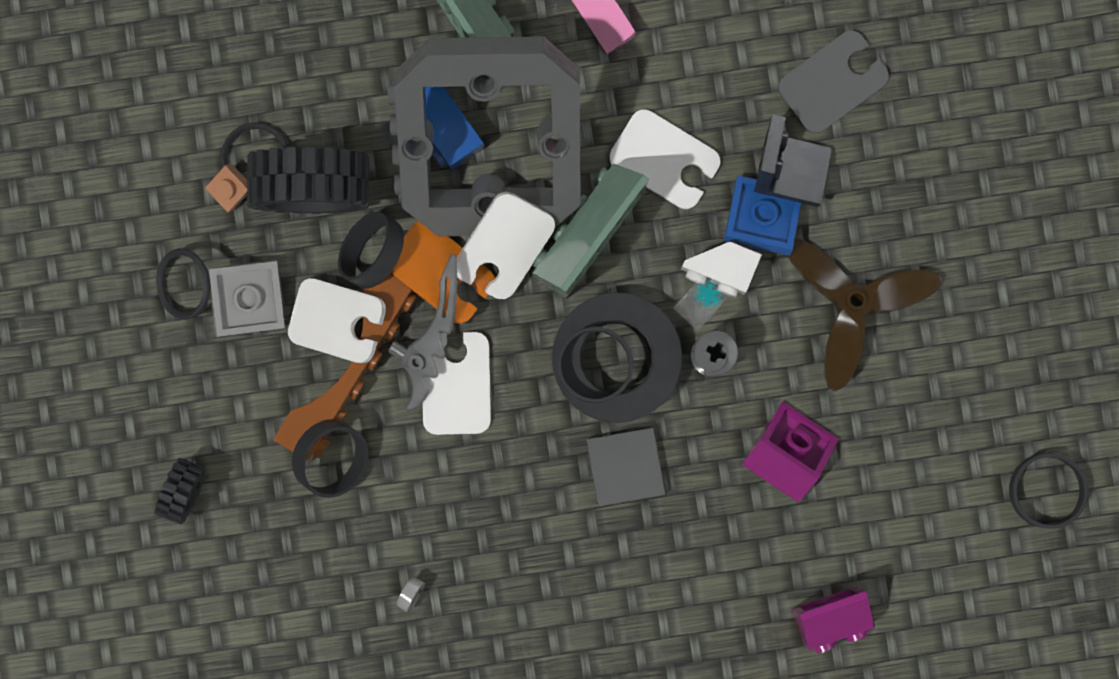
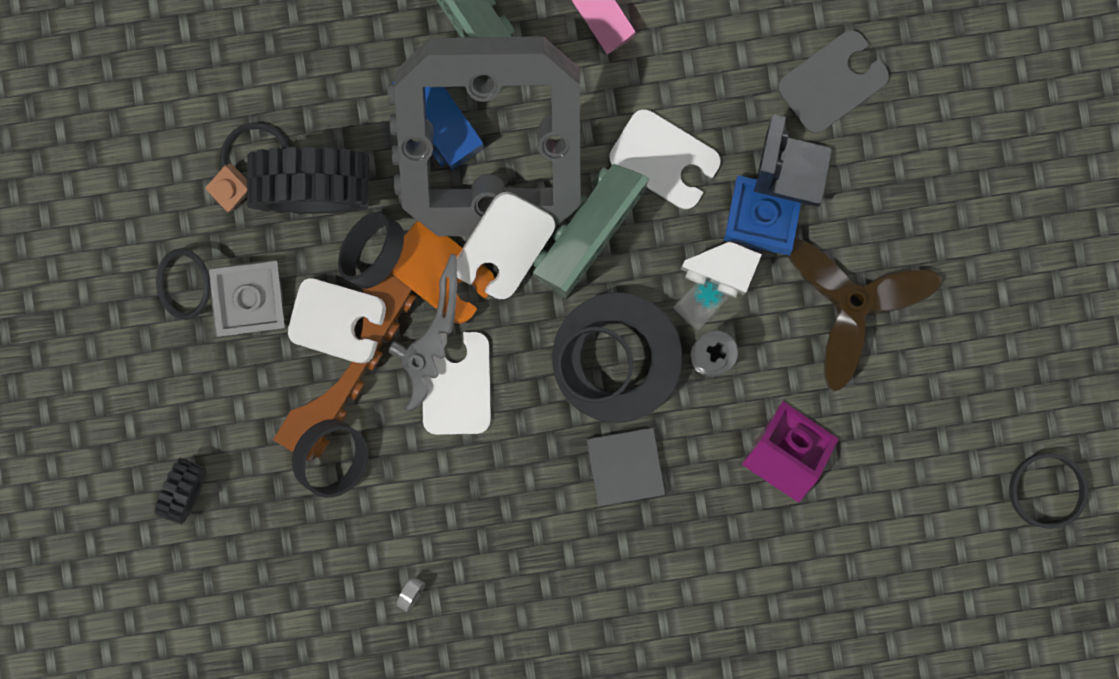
(833, 619): magenta slope -> none

